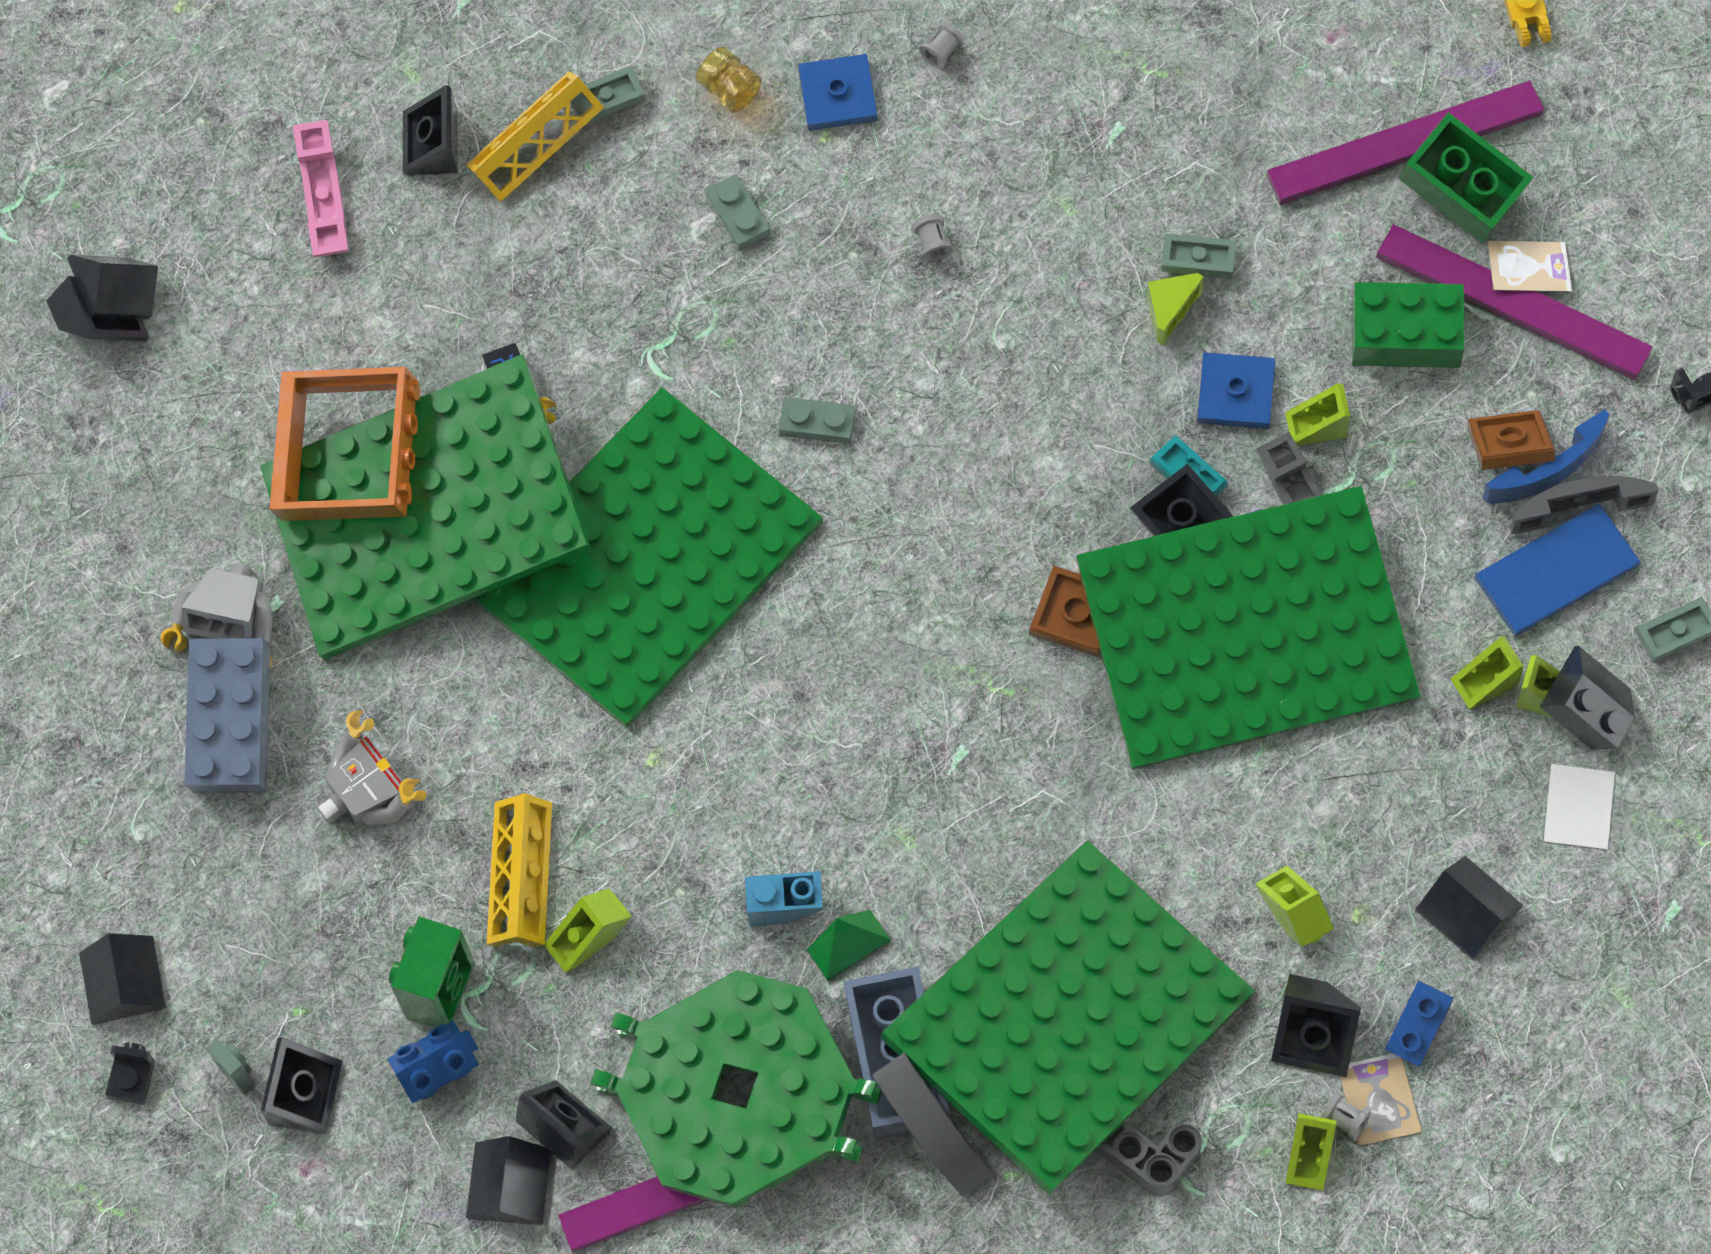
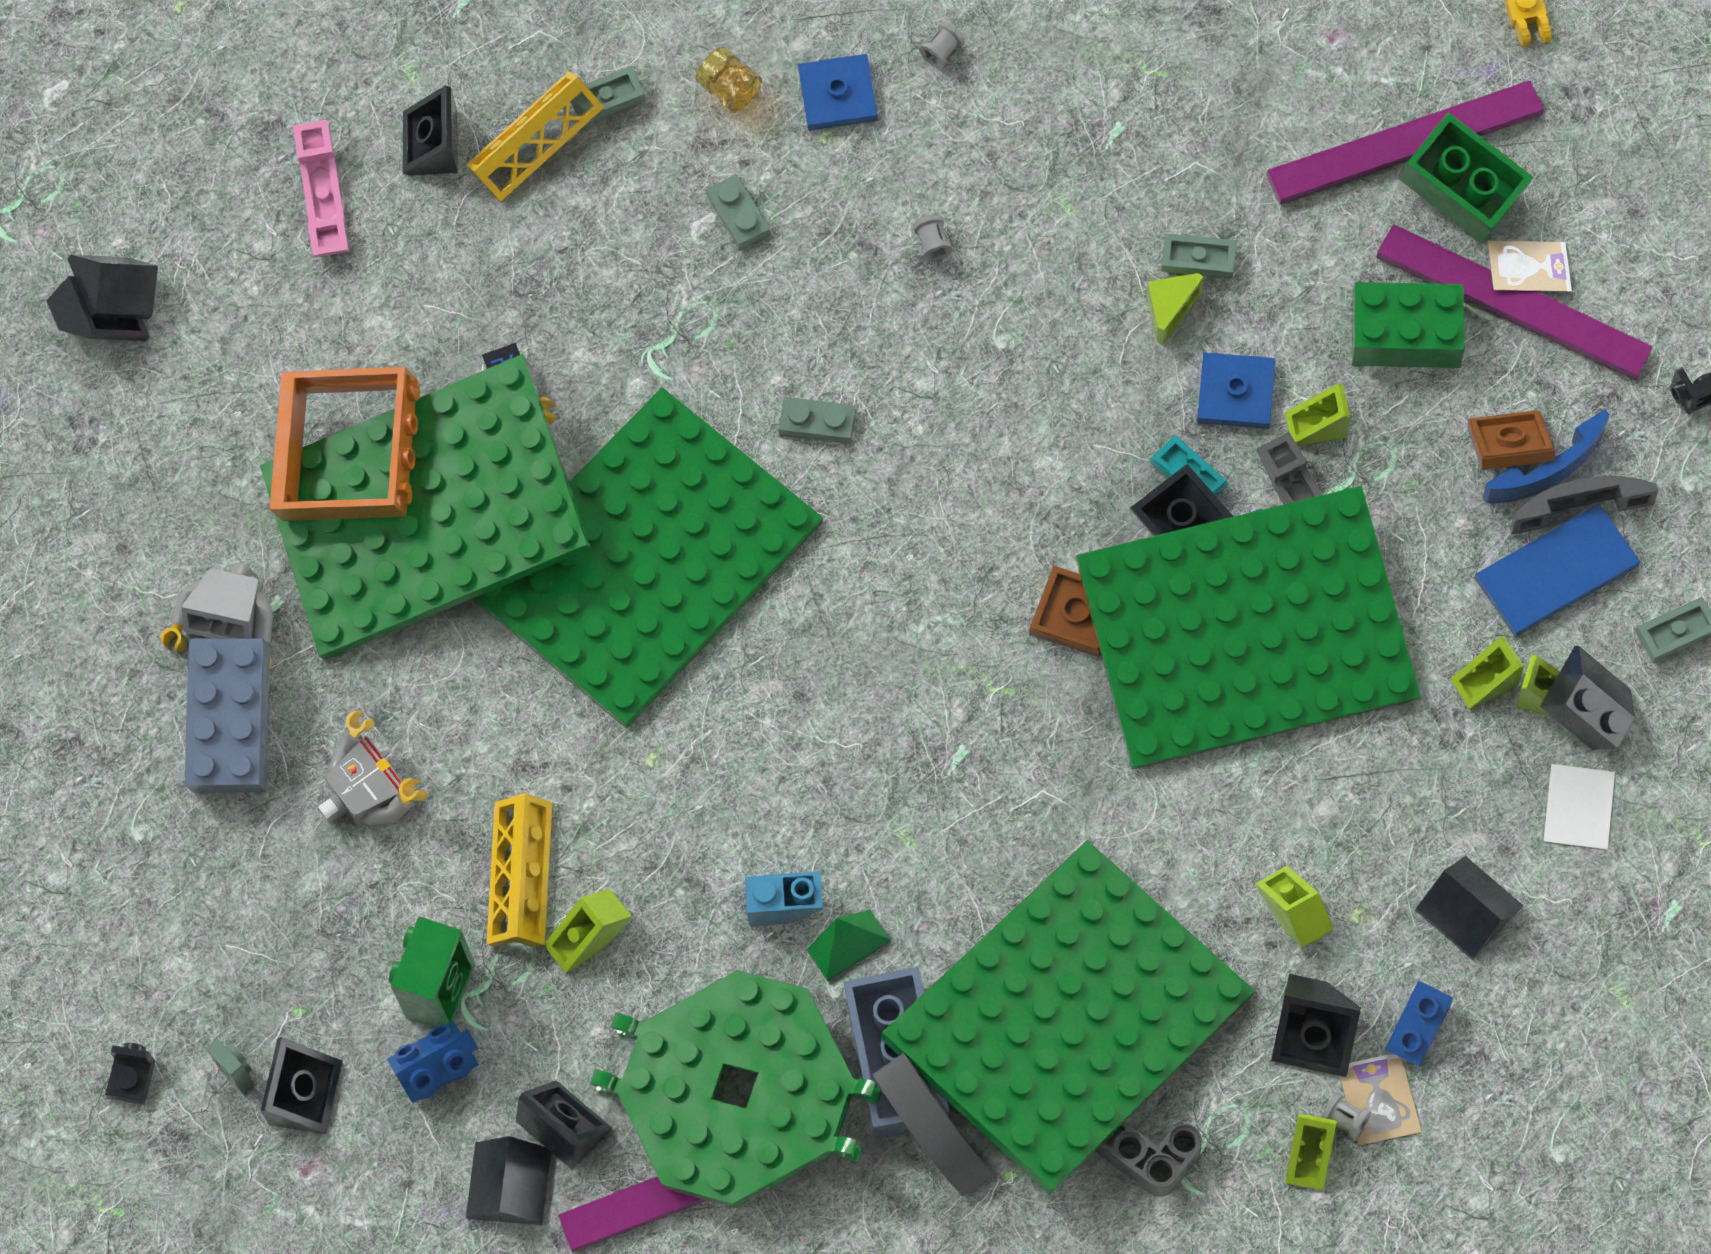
(121, 977): black slope -> none

